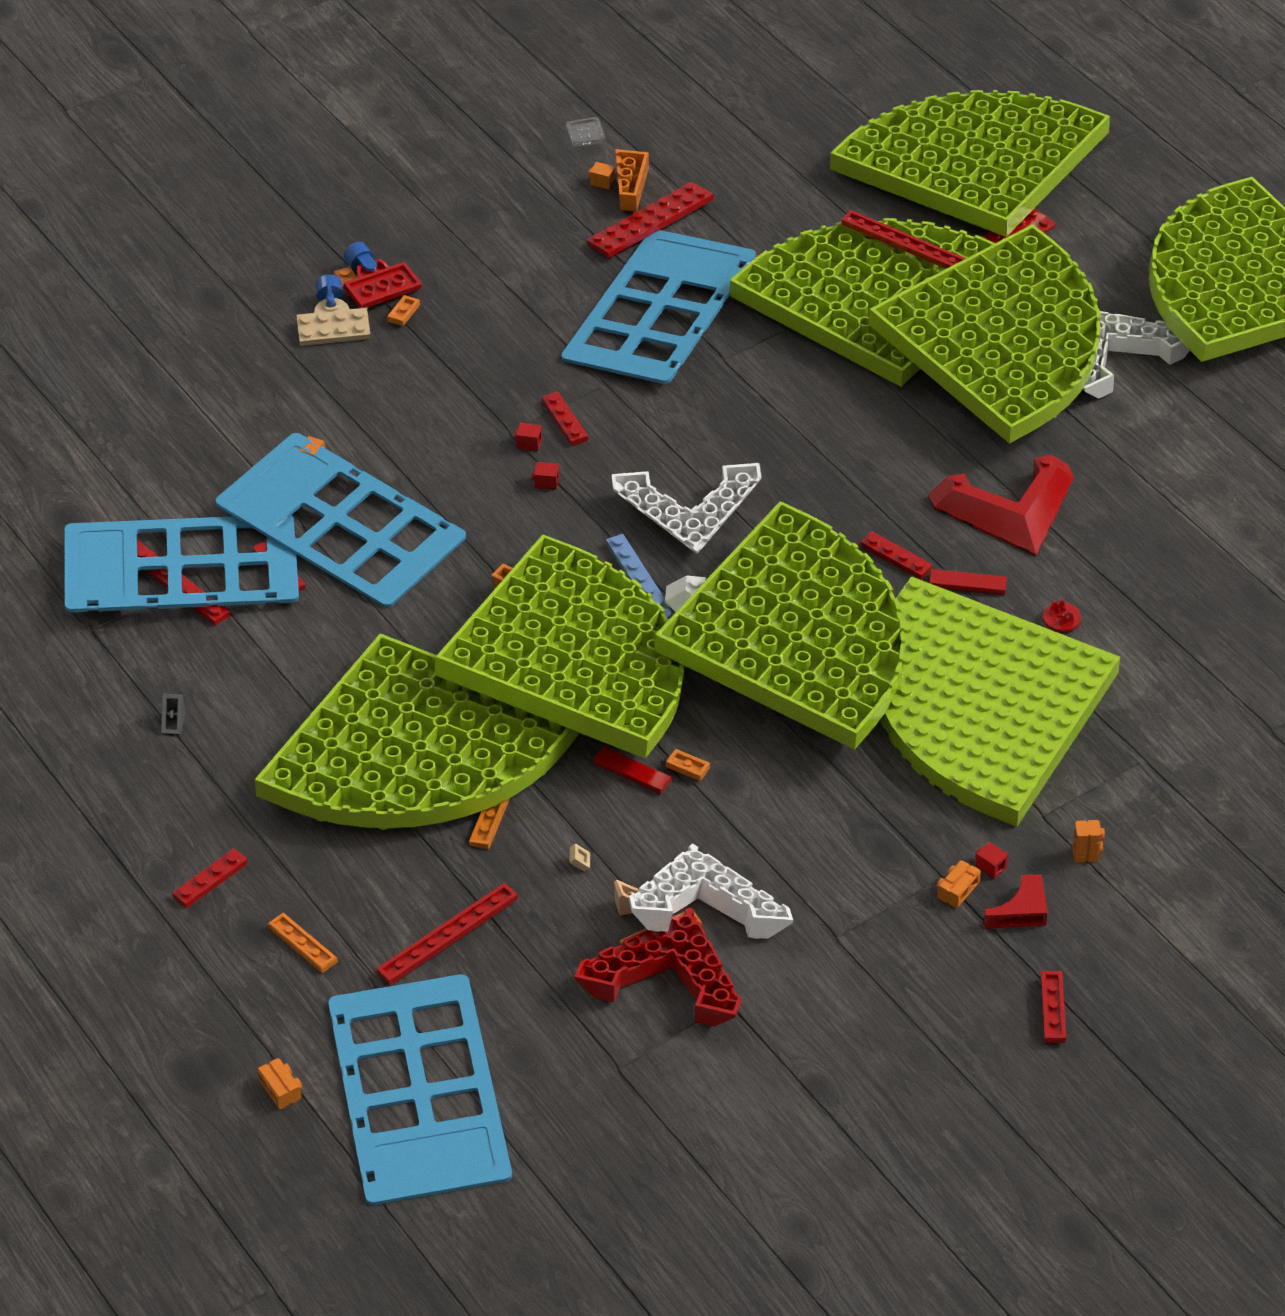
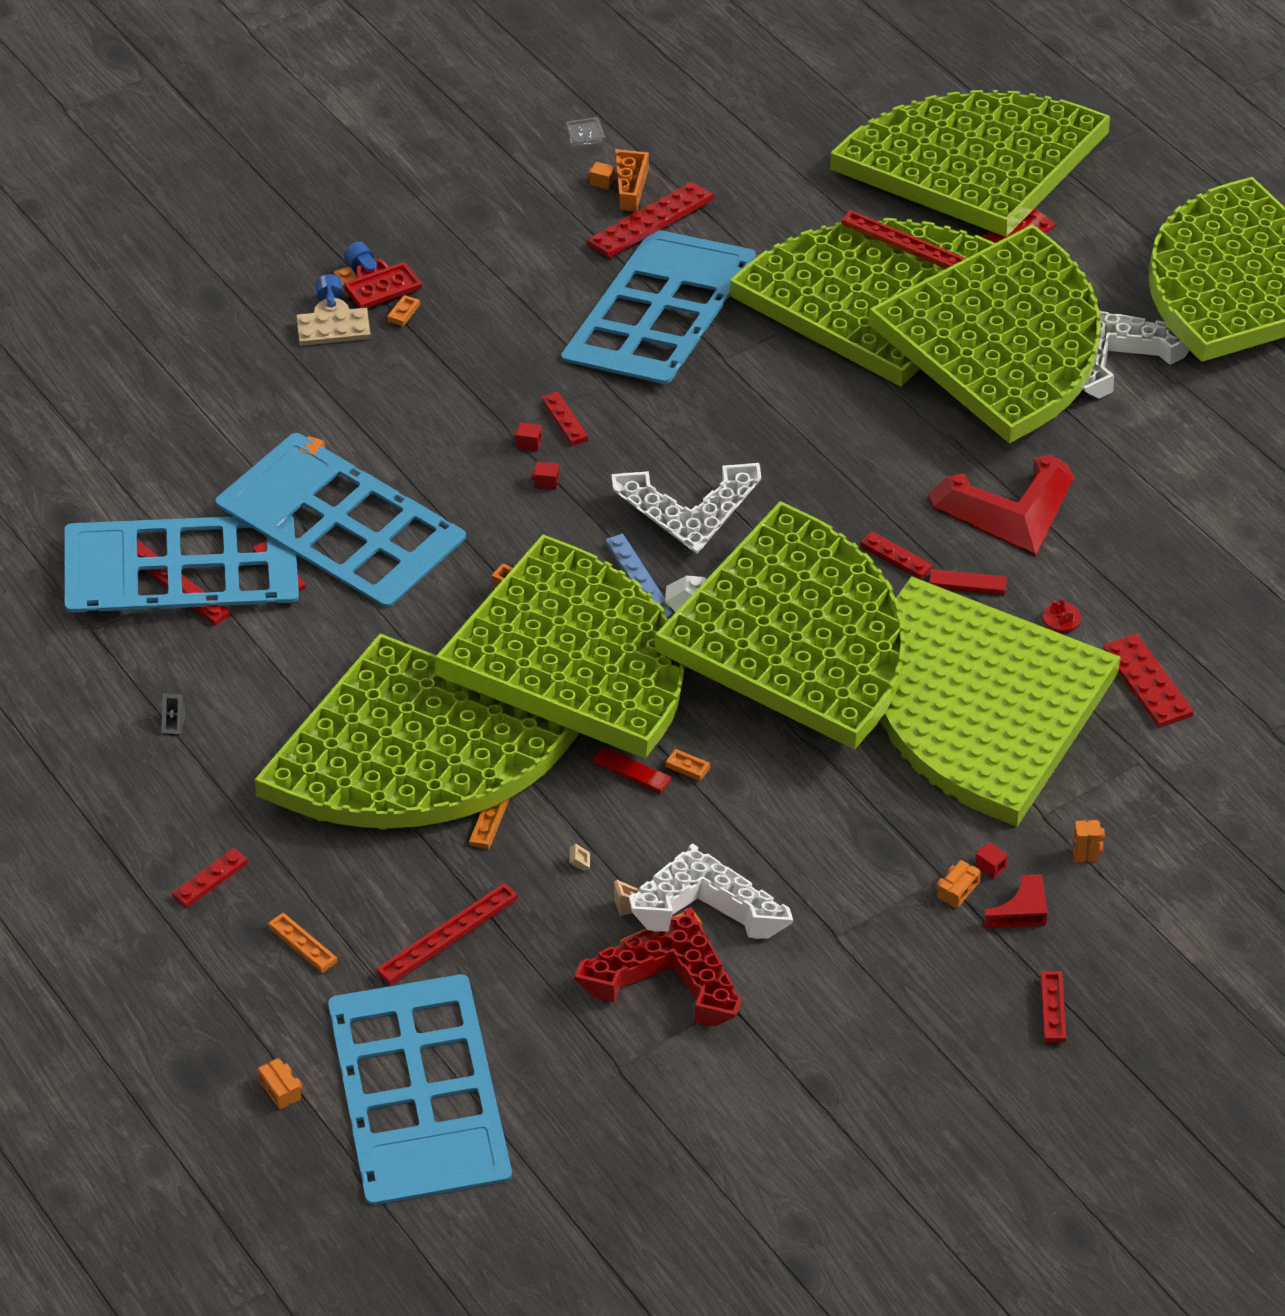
(1149, 681): none -> red plate

